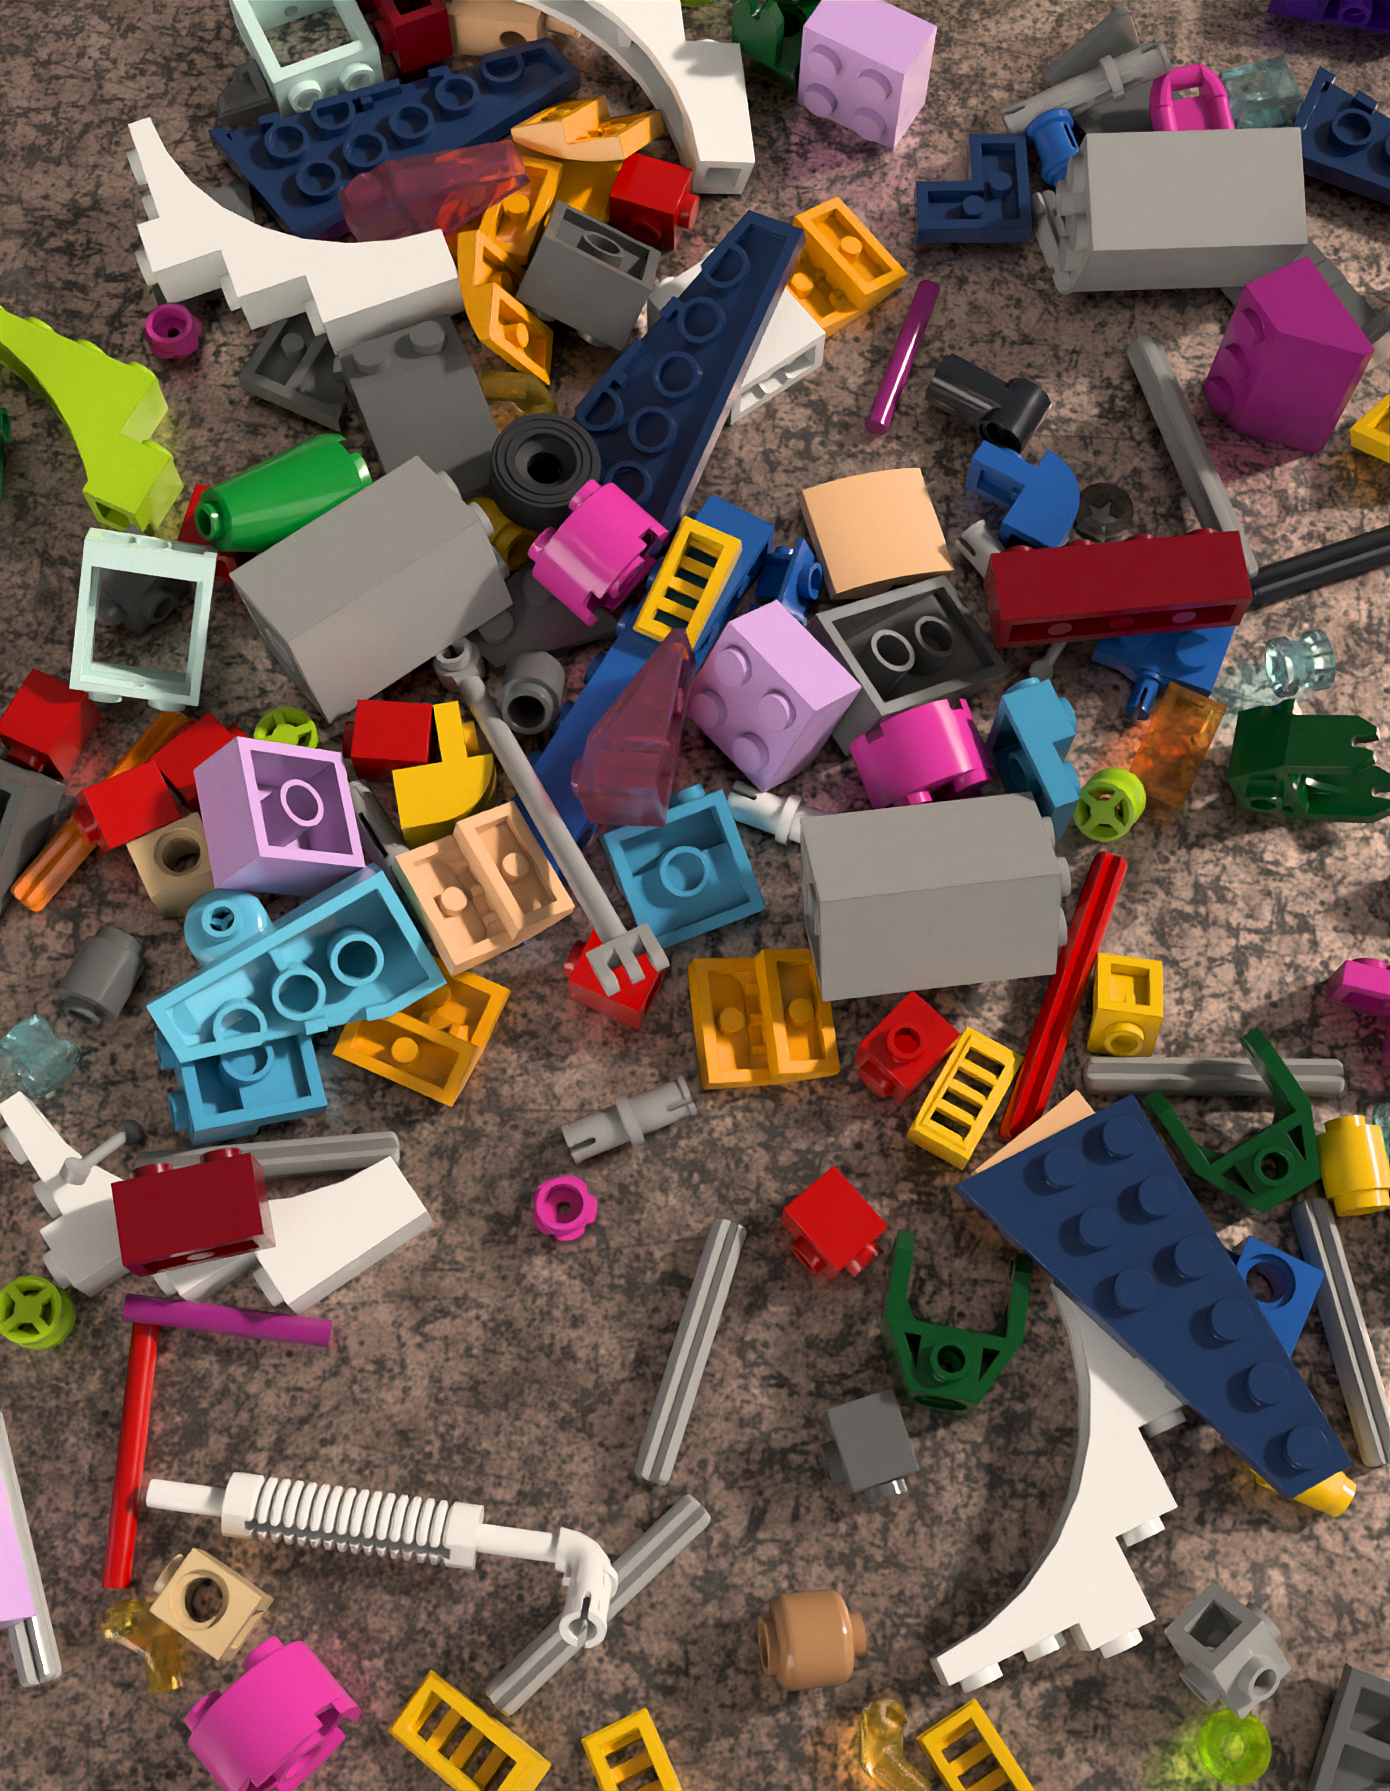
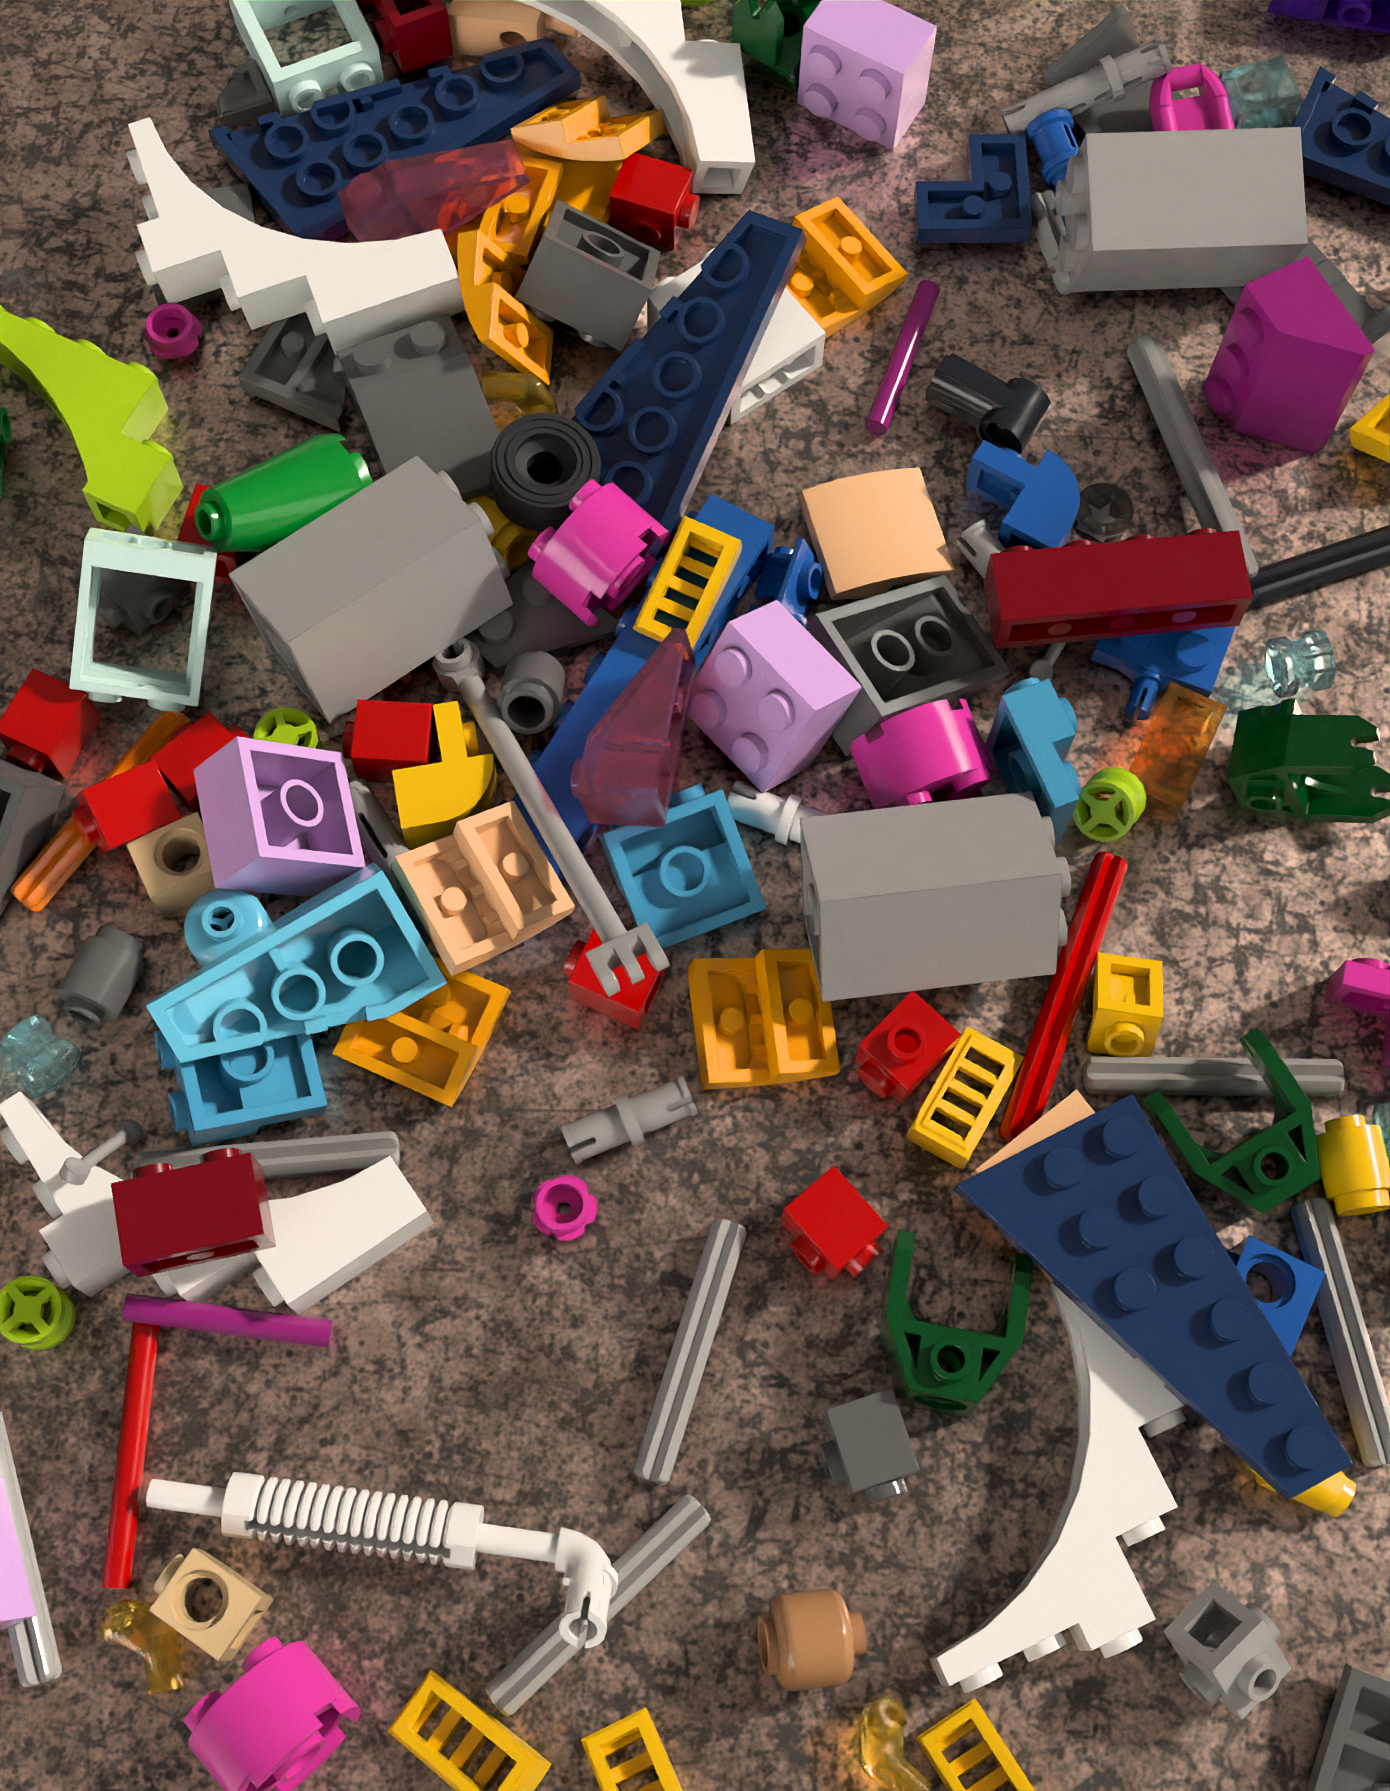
(1256, 1747): clear neon green plate -> none

